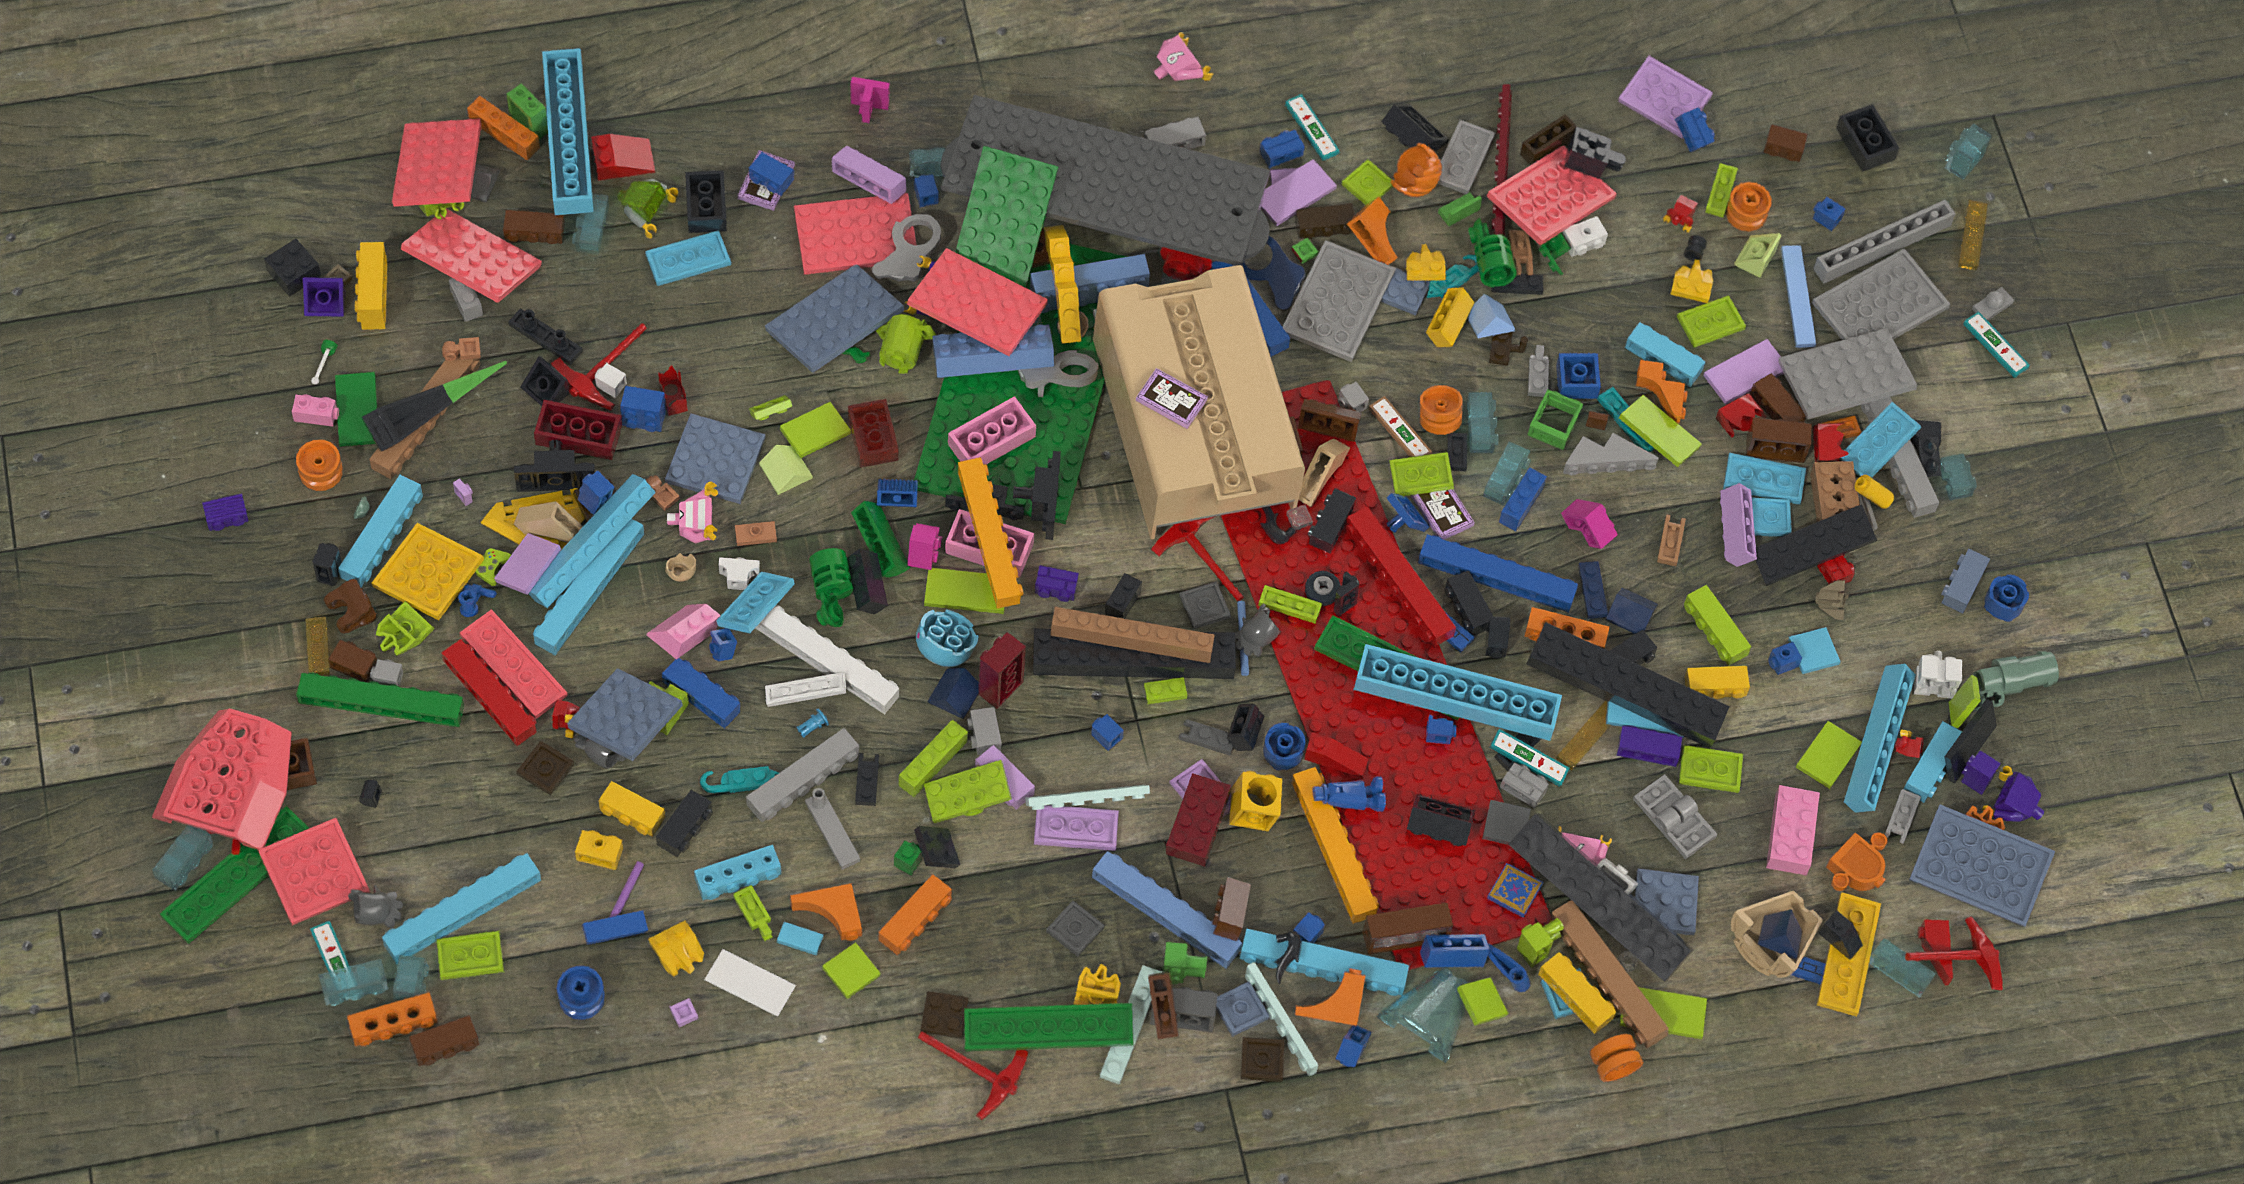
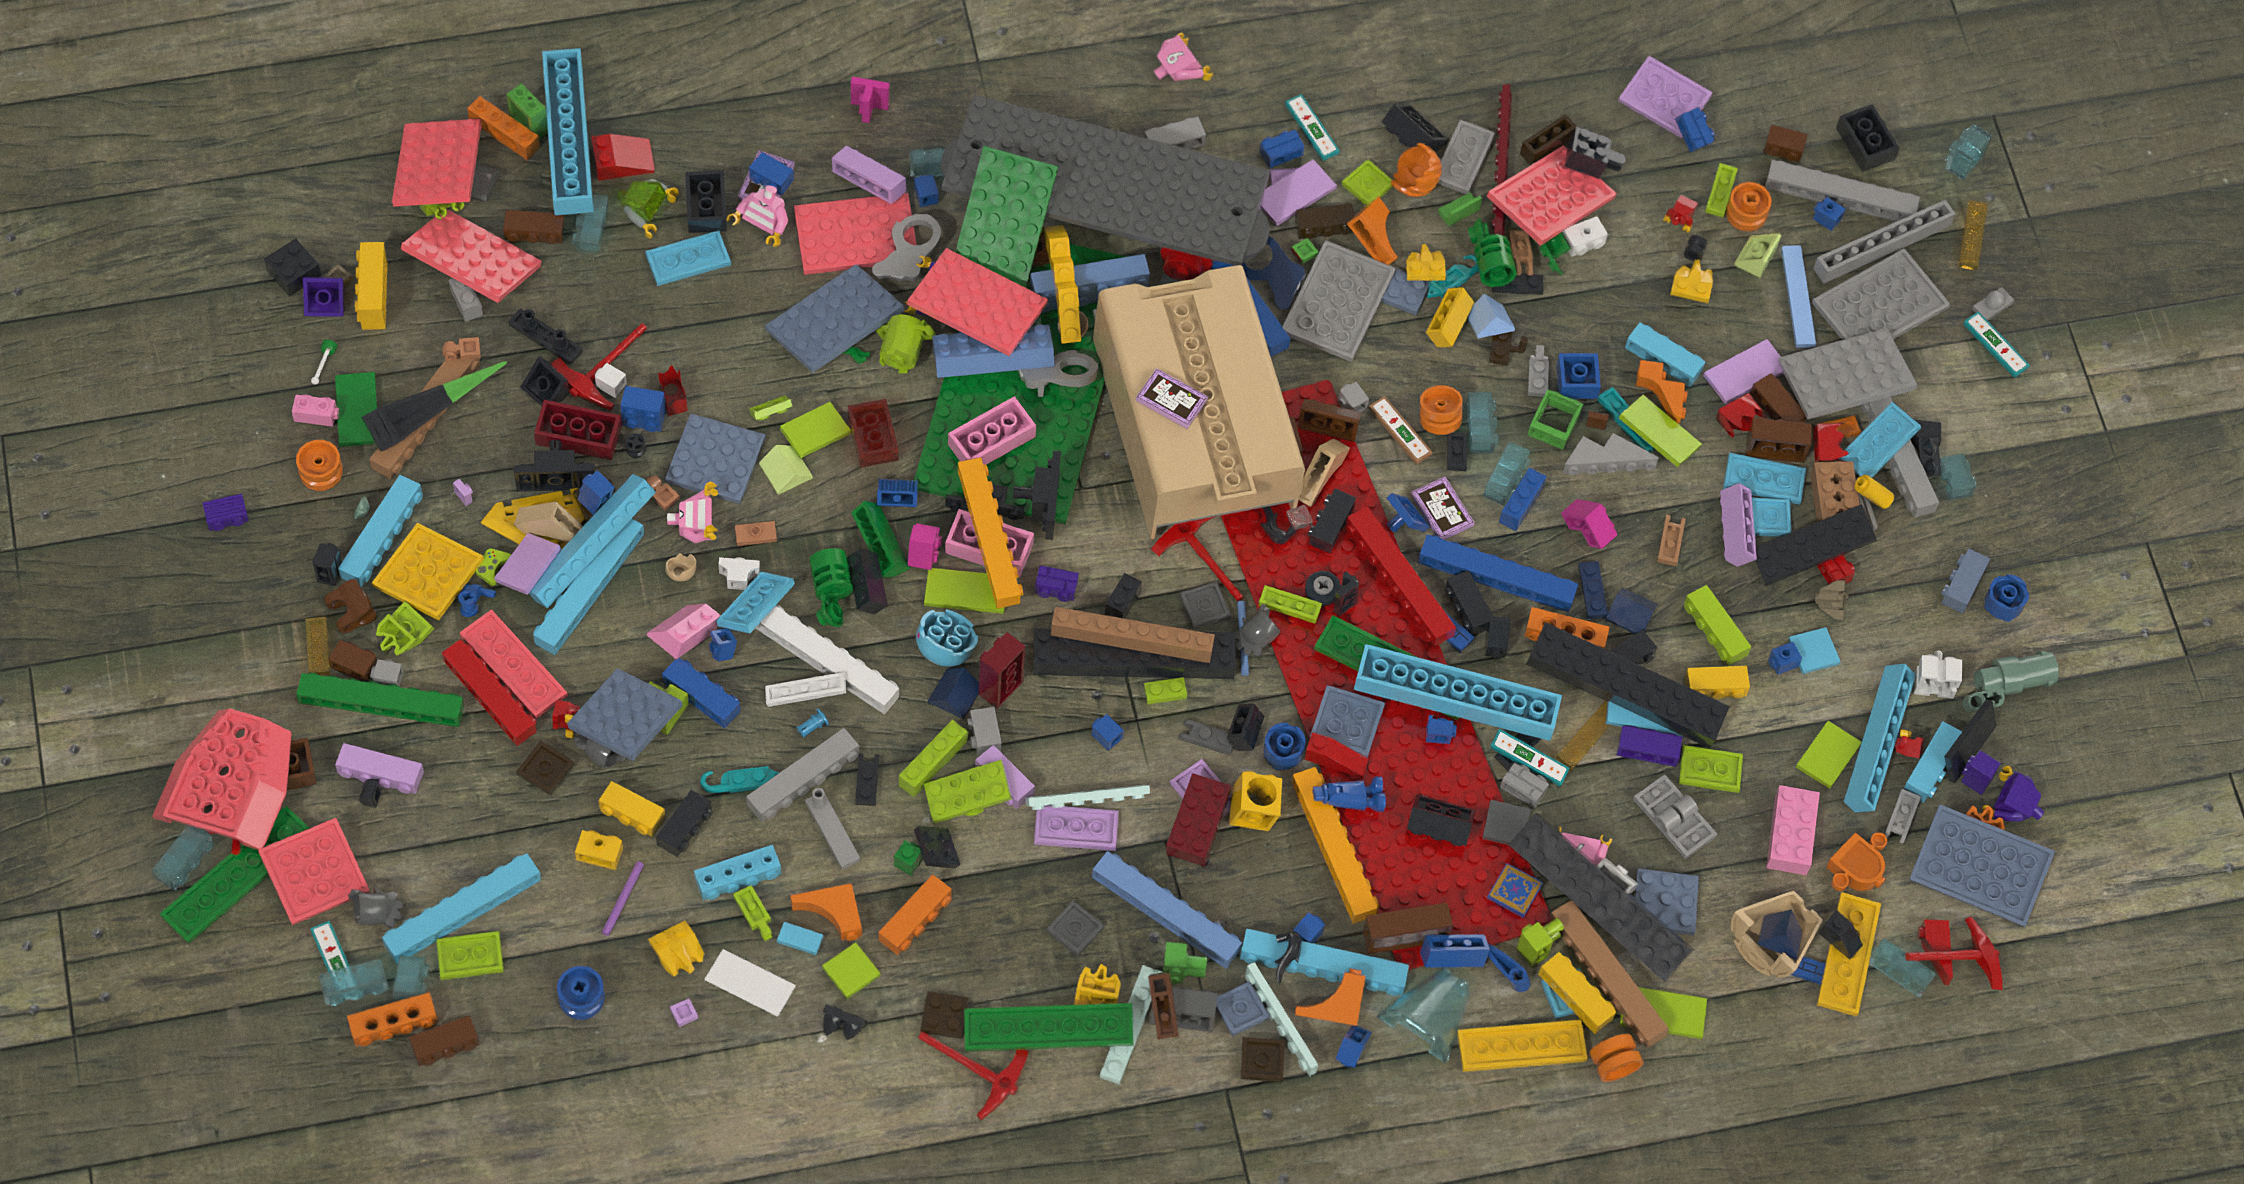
(384, 768): none -> lavender brick
(614, 927): blue tile -> none
(632, 442): none -> black wheel
(764, 211): none -> bright pink torso
(834, 1017): none -> black tile
(1231, 908): brick -> none
(1348, 719): none -> sand blue plate
(1421, 474): lime tile -> none
(1482, 1001): lime tile -> none
(1522, 1045): none -> yellow plate
(1711, 321): lime tile -> none
(1845, 192): none -> light grey brick
(1964, 701): lime tile -> none

